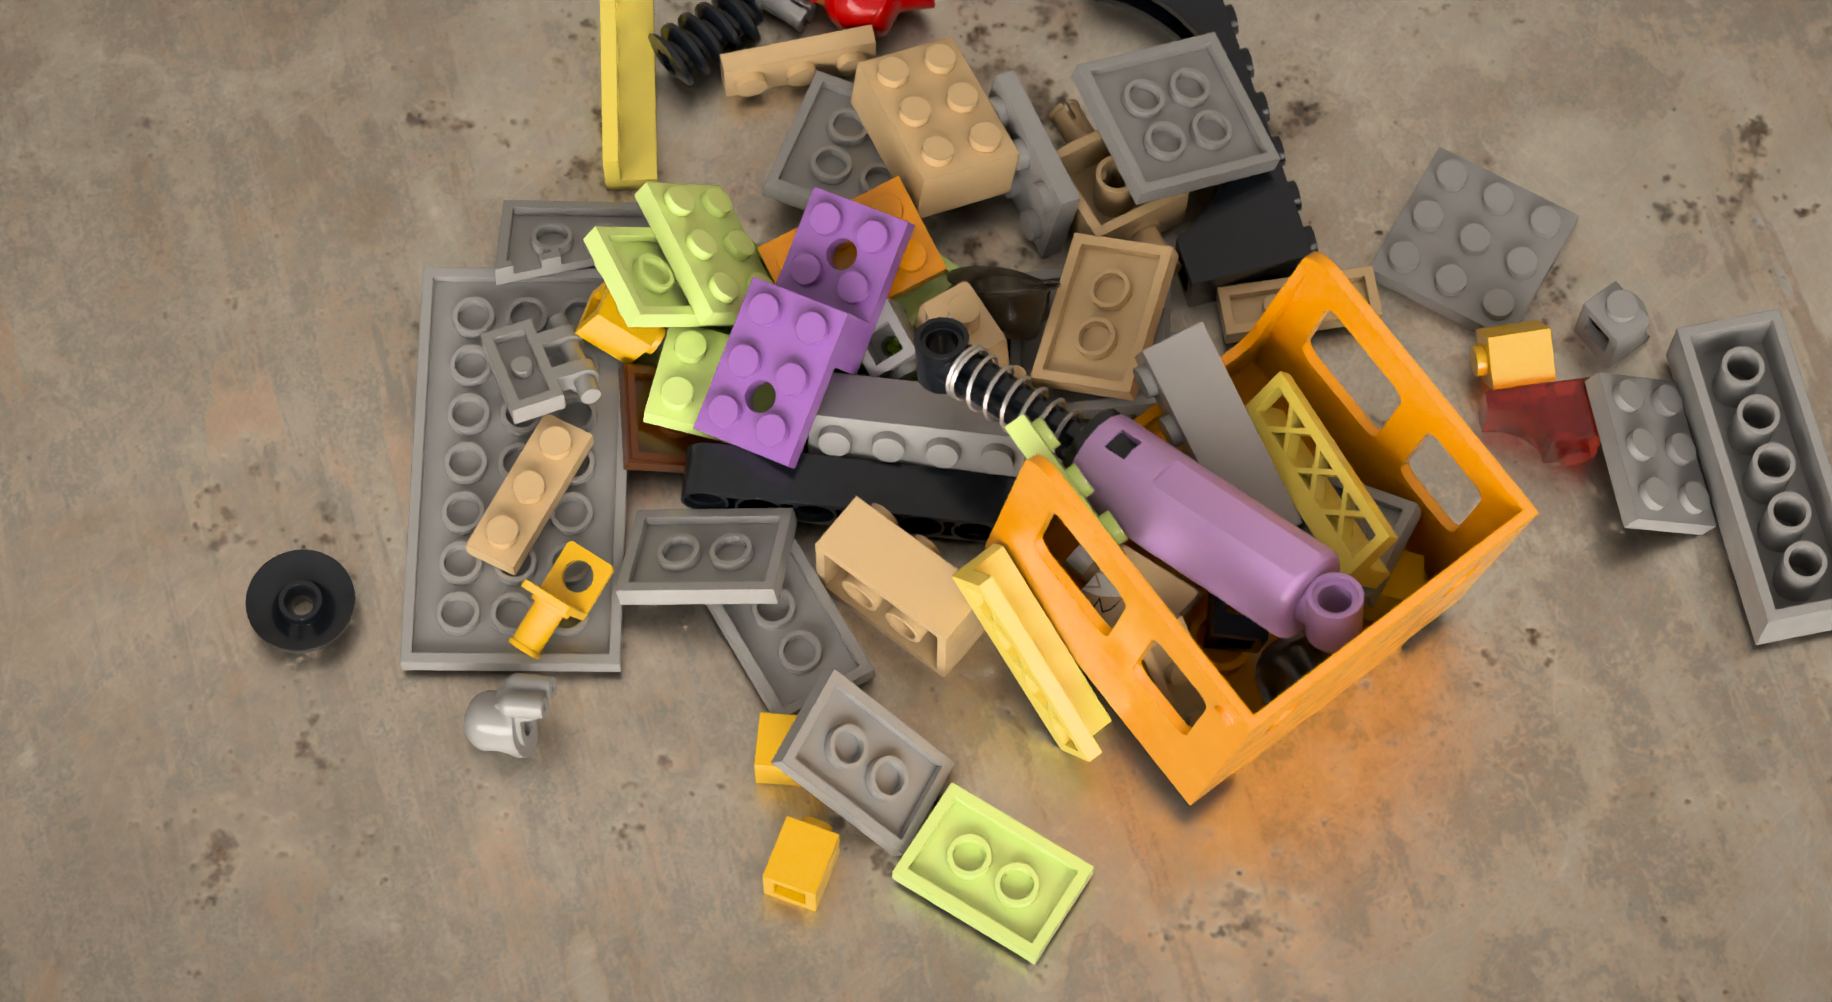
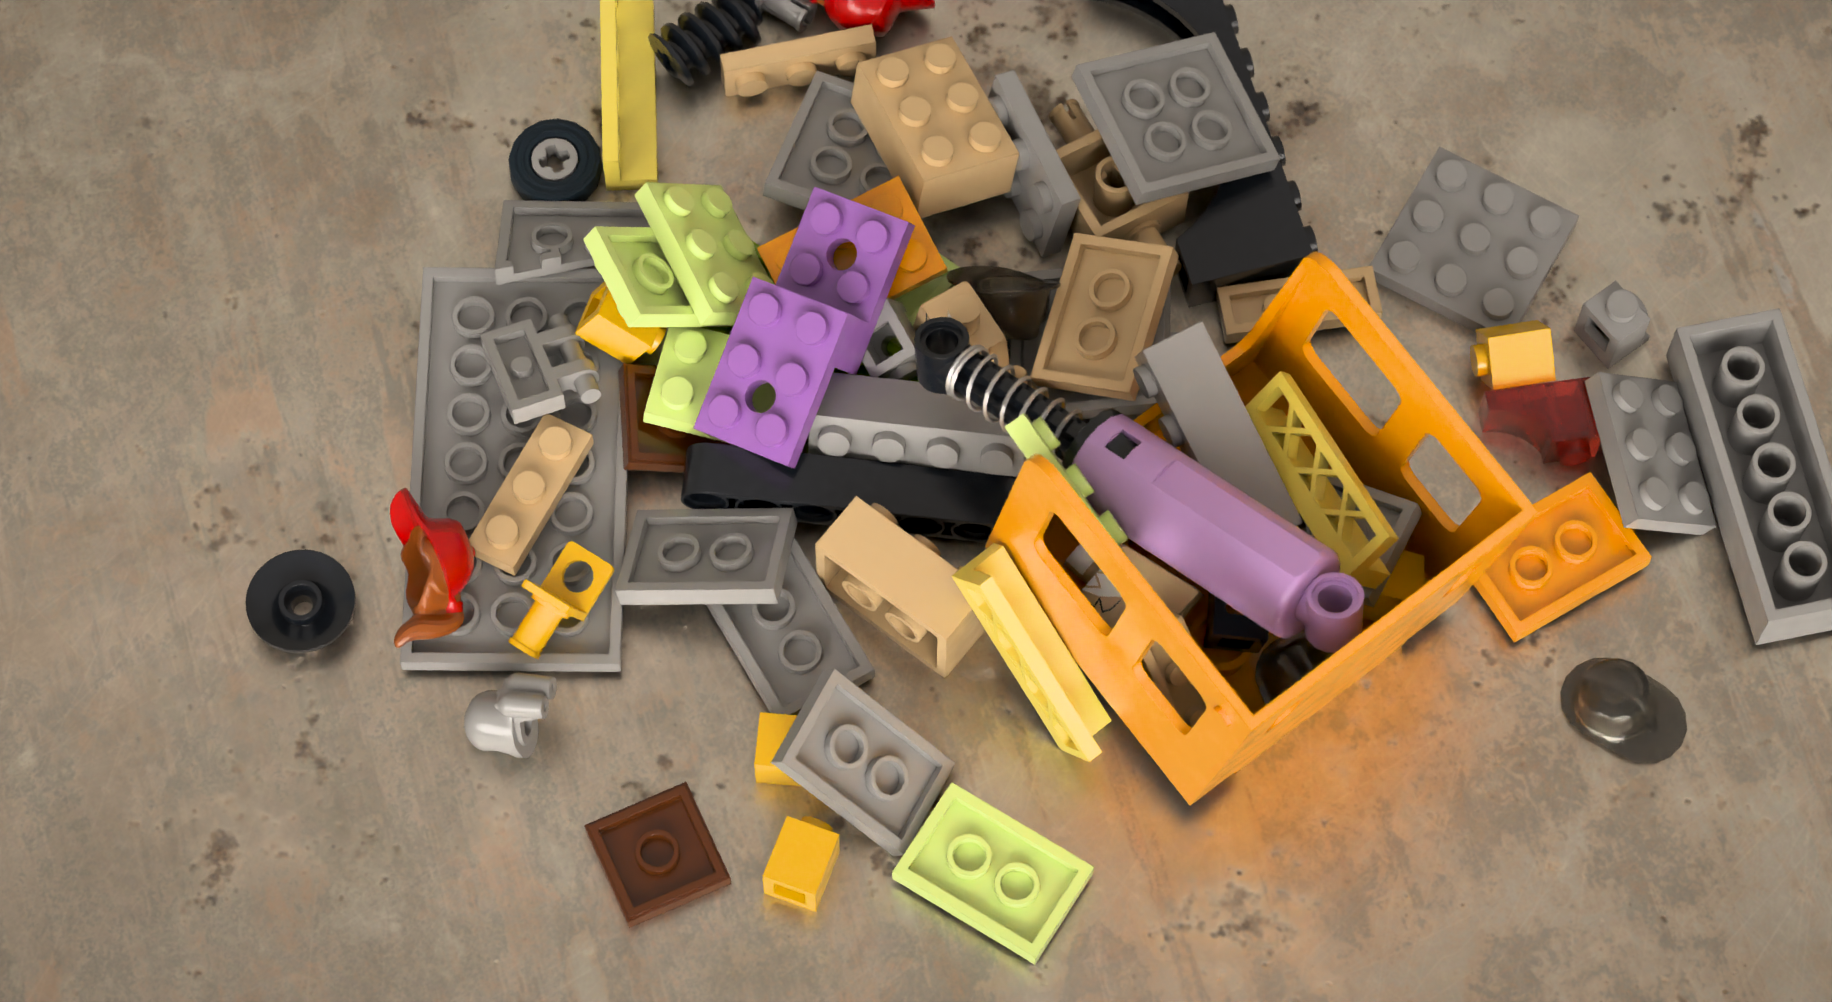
(437, 567): none -> hair
(570, 144): none -> black bush
(657, 854): none -> reddish brown tile
(1561, 558): none -> light orange plate
(1624, 709): none -> clear smoke piece

